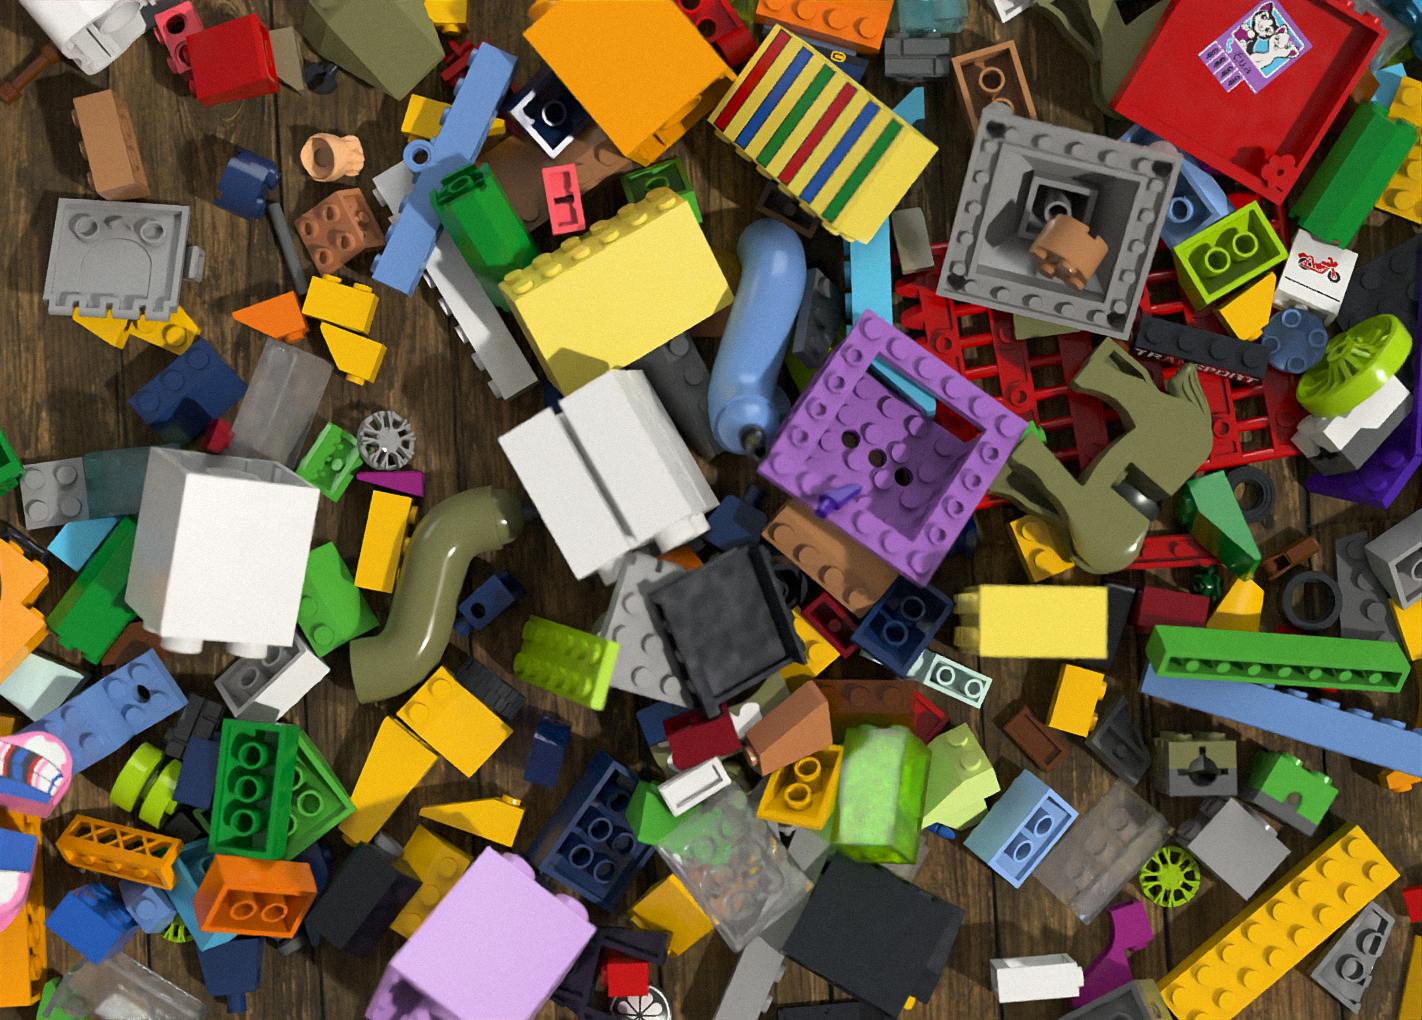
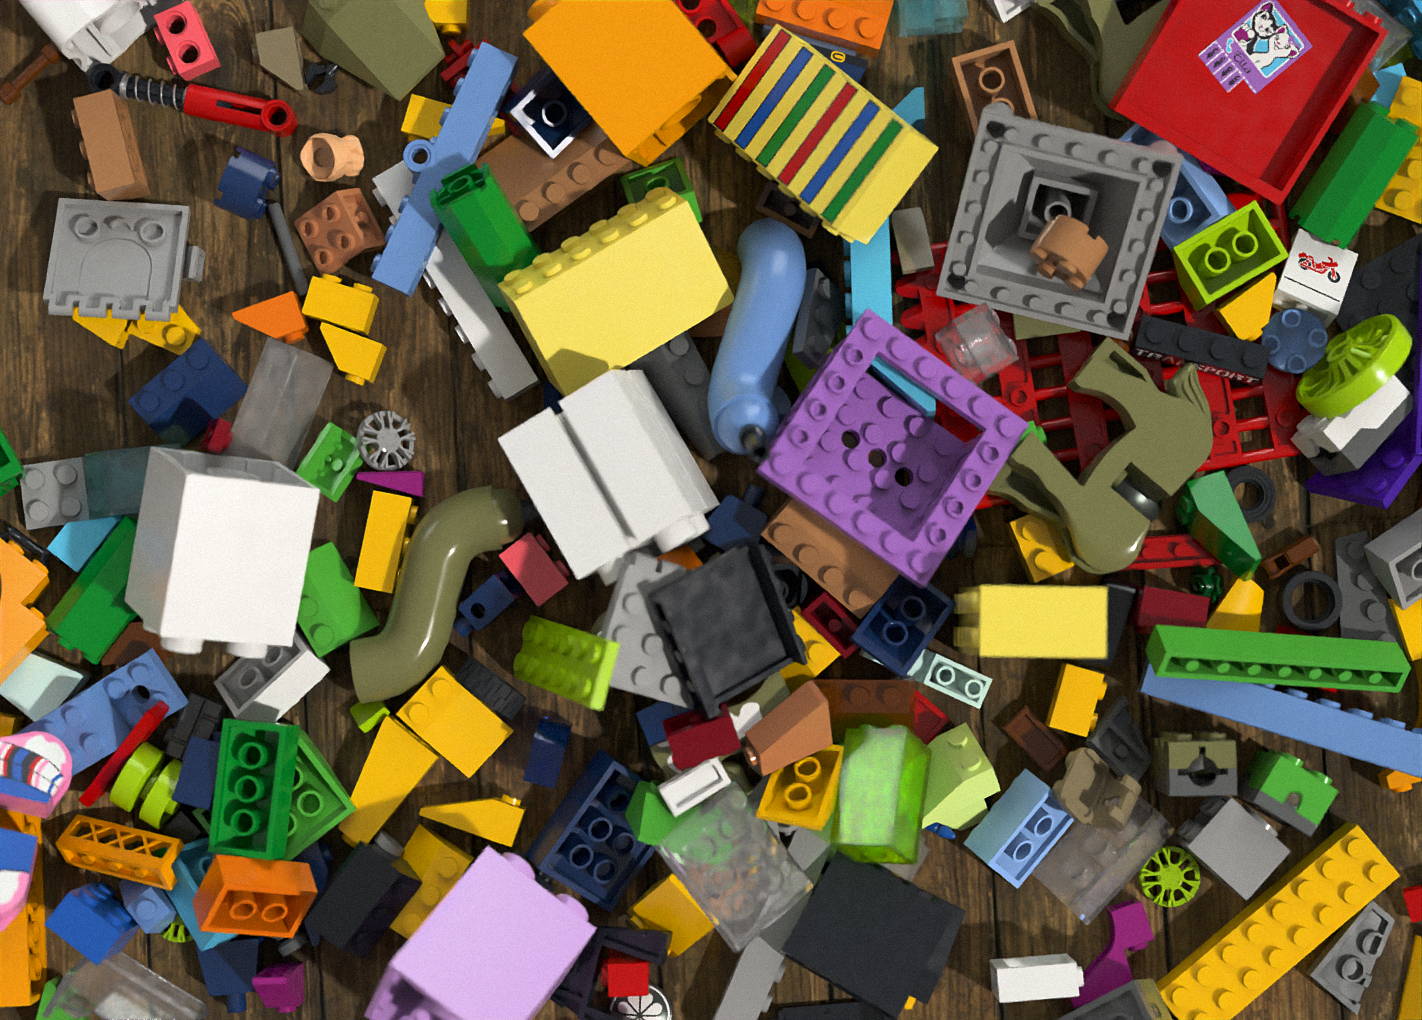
(119, 759): none -> red tile
(199, 101): none -> piece
(231, 62): red slope -> none
(281, 986): none -> magenta slope
(369, 714): none -> lime tile
(535, 568): none -> coral brick
(563, 200): coral brick -> none
(836, 499): dark purple bar -> none
(915, 58): dark grey brick -> none
(977, 345): none -> clear brick
(1090, 786): none -> dark tan piece
(1288, 172): red plant -> none

